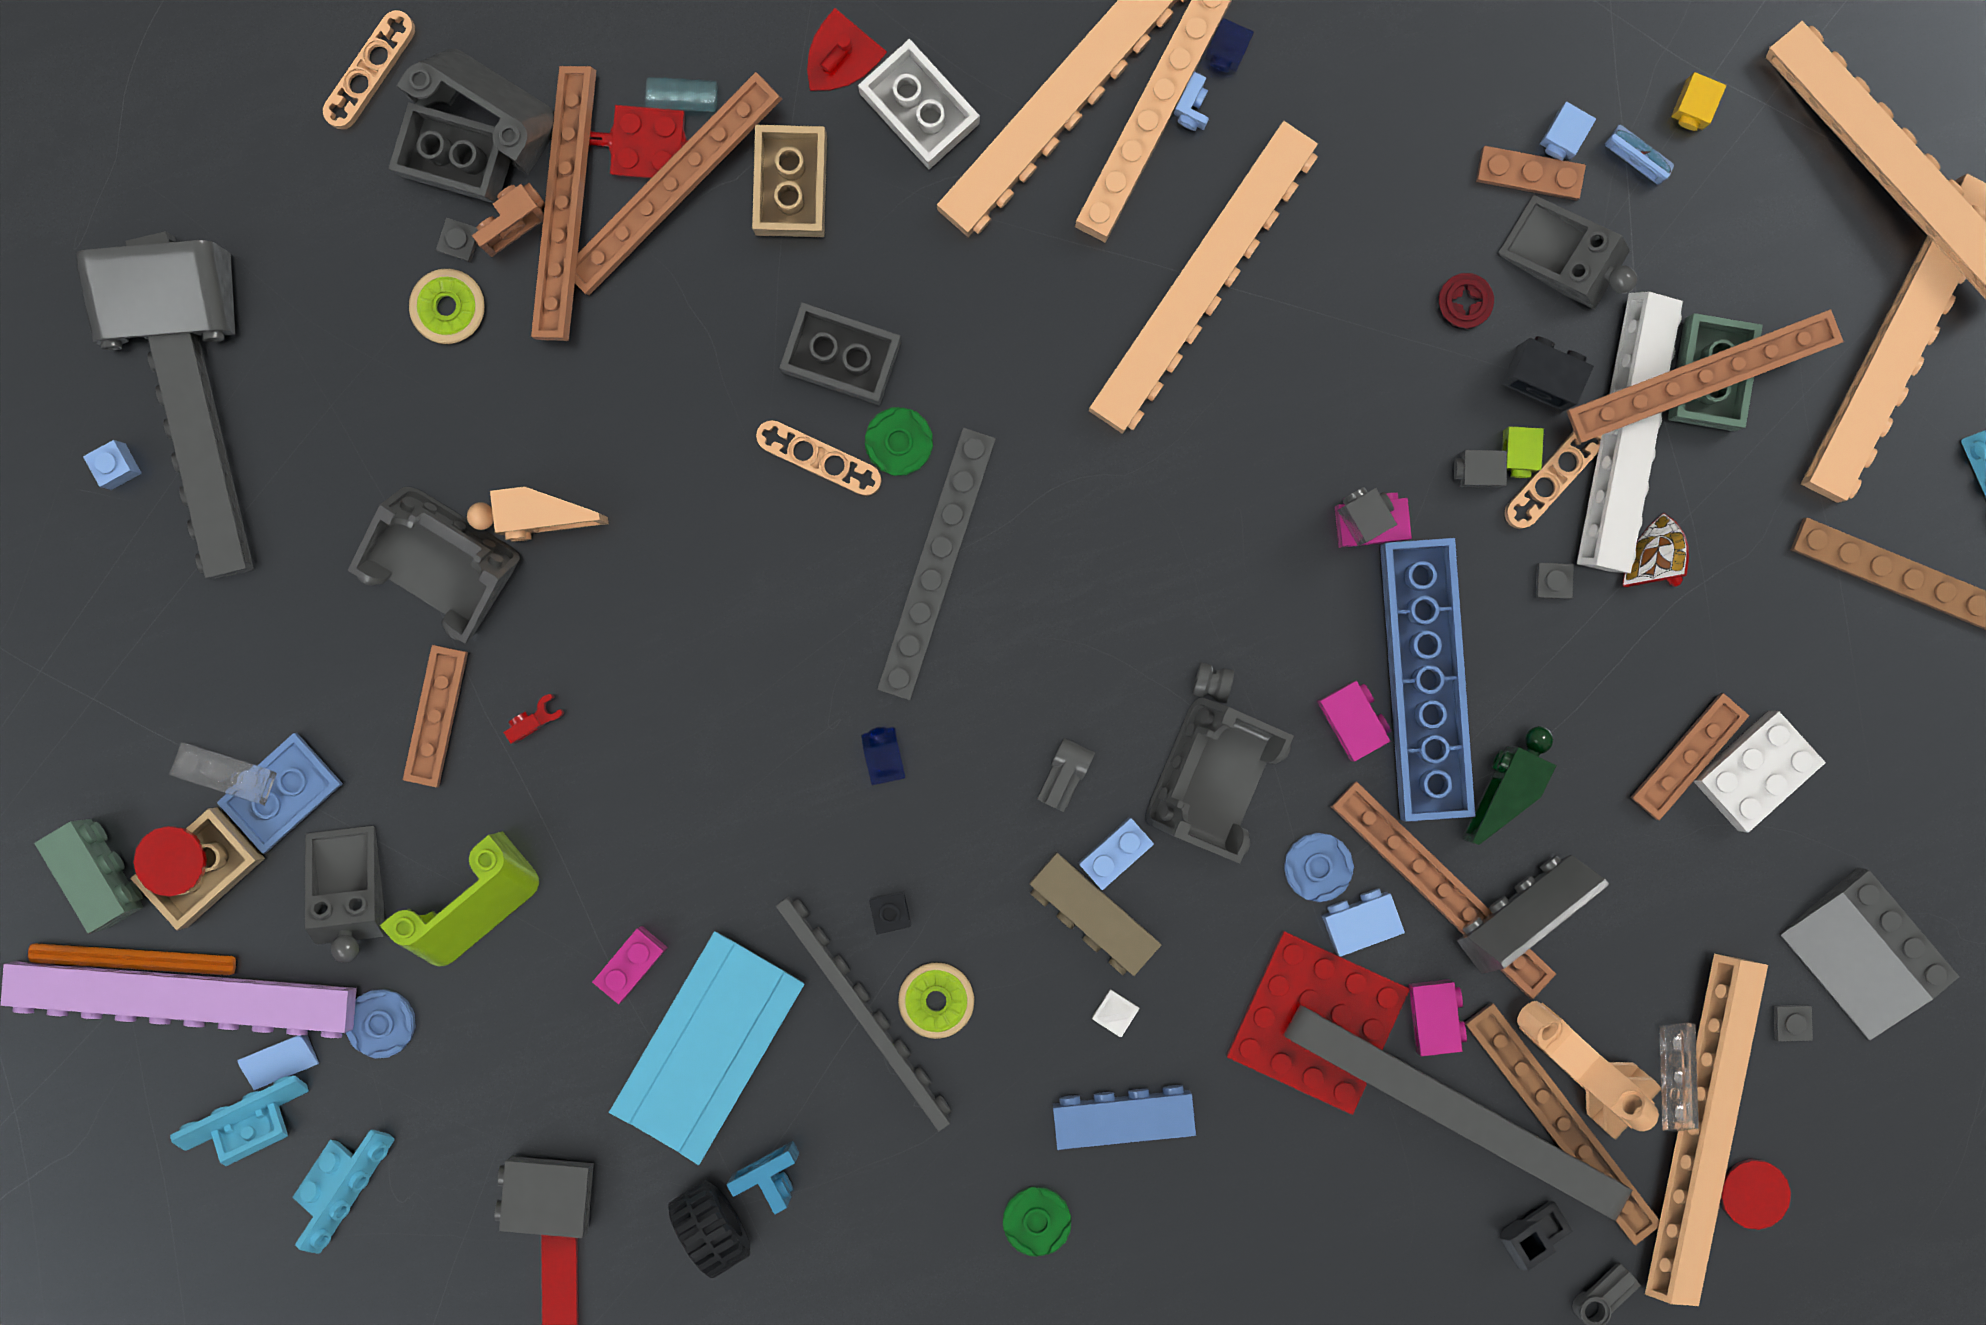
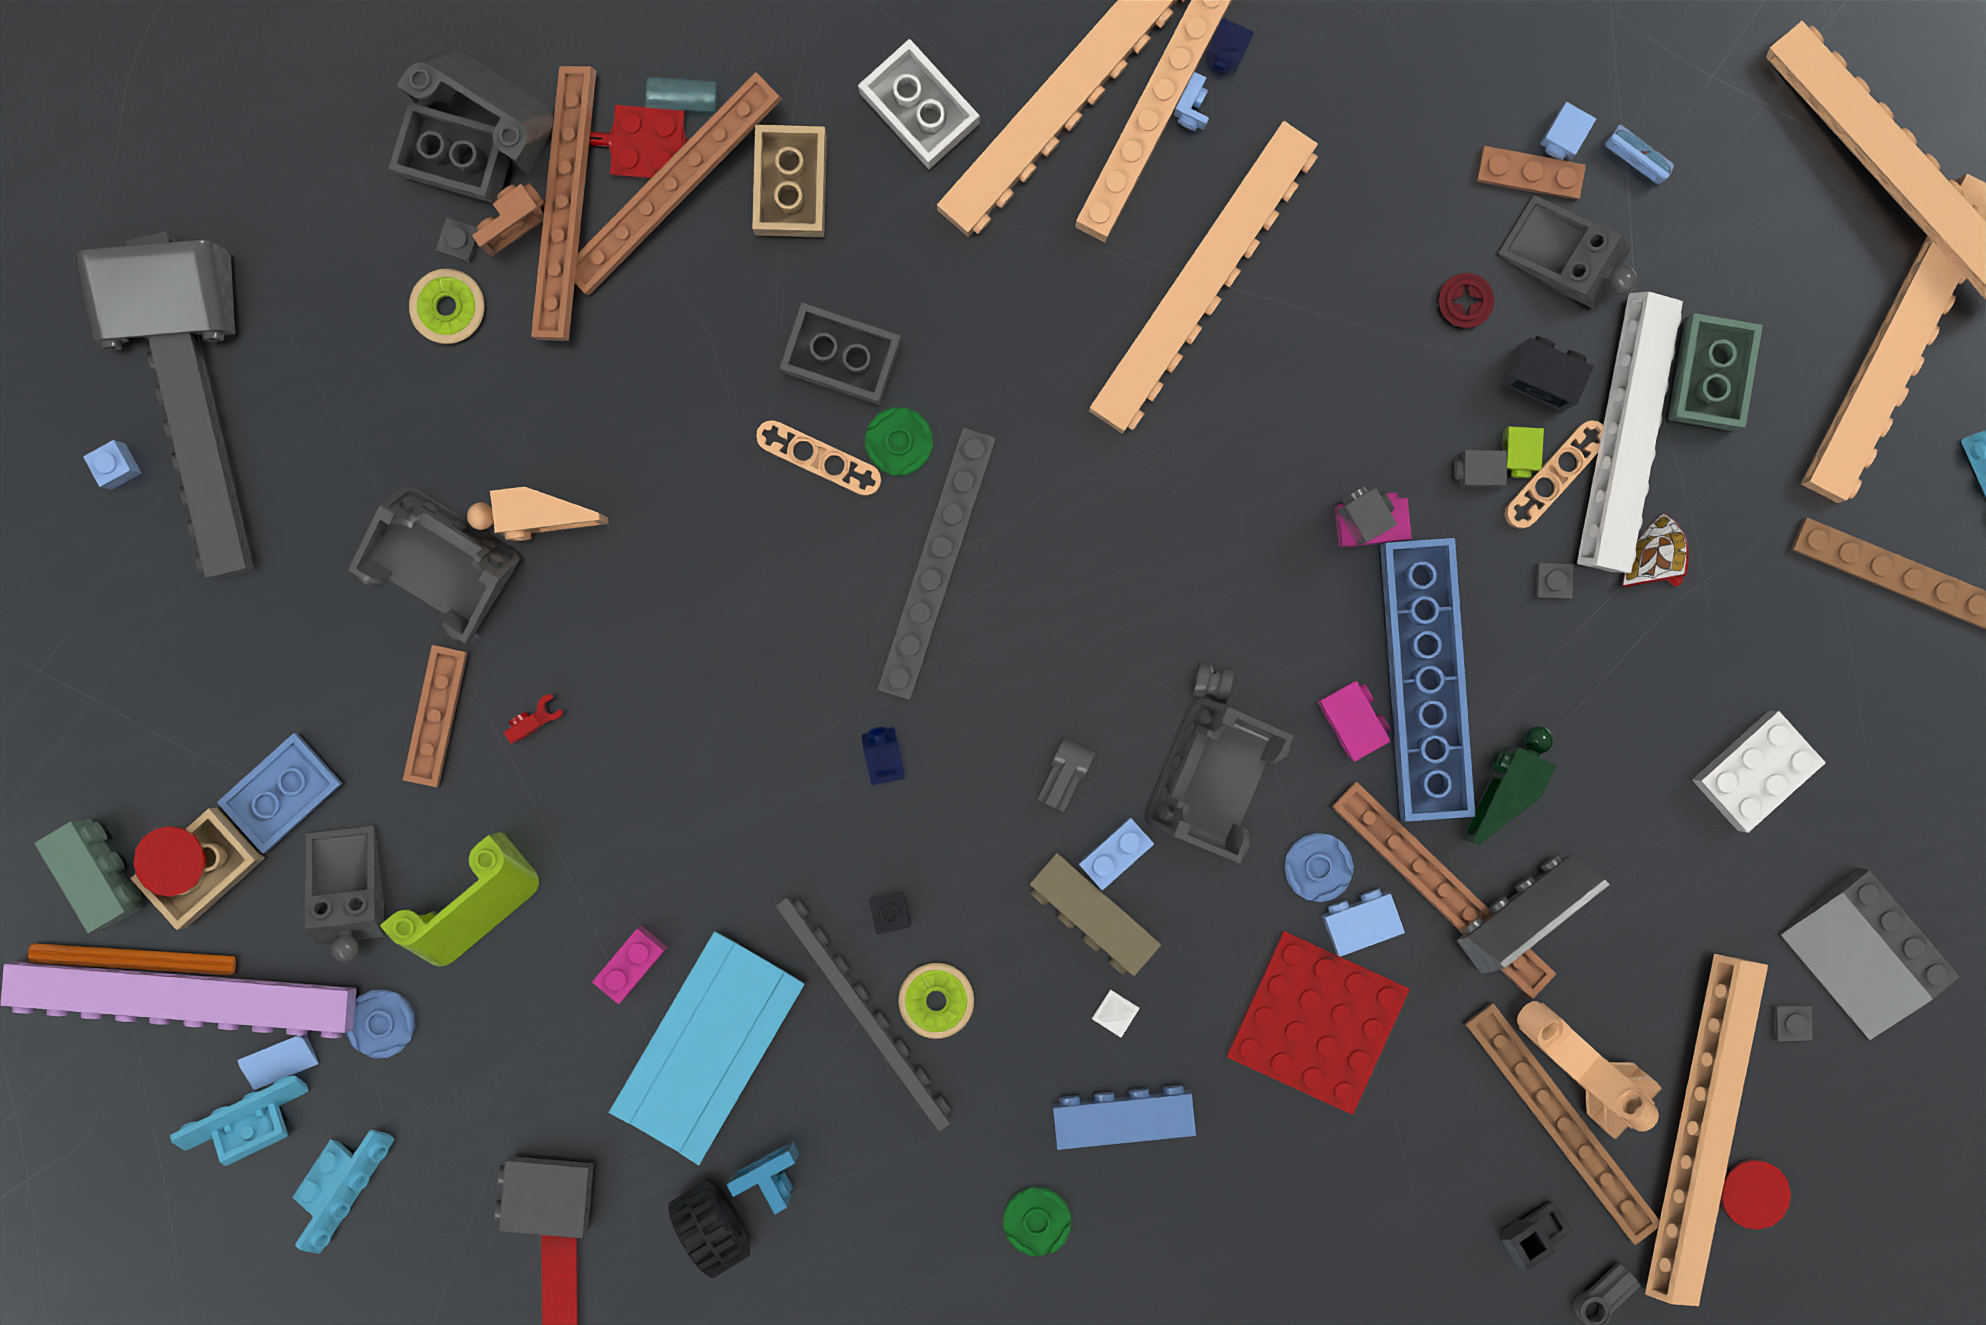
(223, 773): clear plate -> none
(374, 73): light nougat beam -> none
(840, 54): red shield -> none
(1436, 1017): dark pink brick -> none
(1458, 1112): dark grey beam -> none
(1679, 1077): clear plate -> none
(1689, 756): nougat plate -> none
(1698, 102): yellow brick -> none
(1705, 376): nougat plate -> none

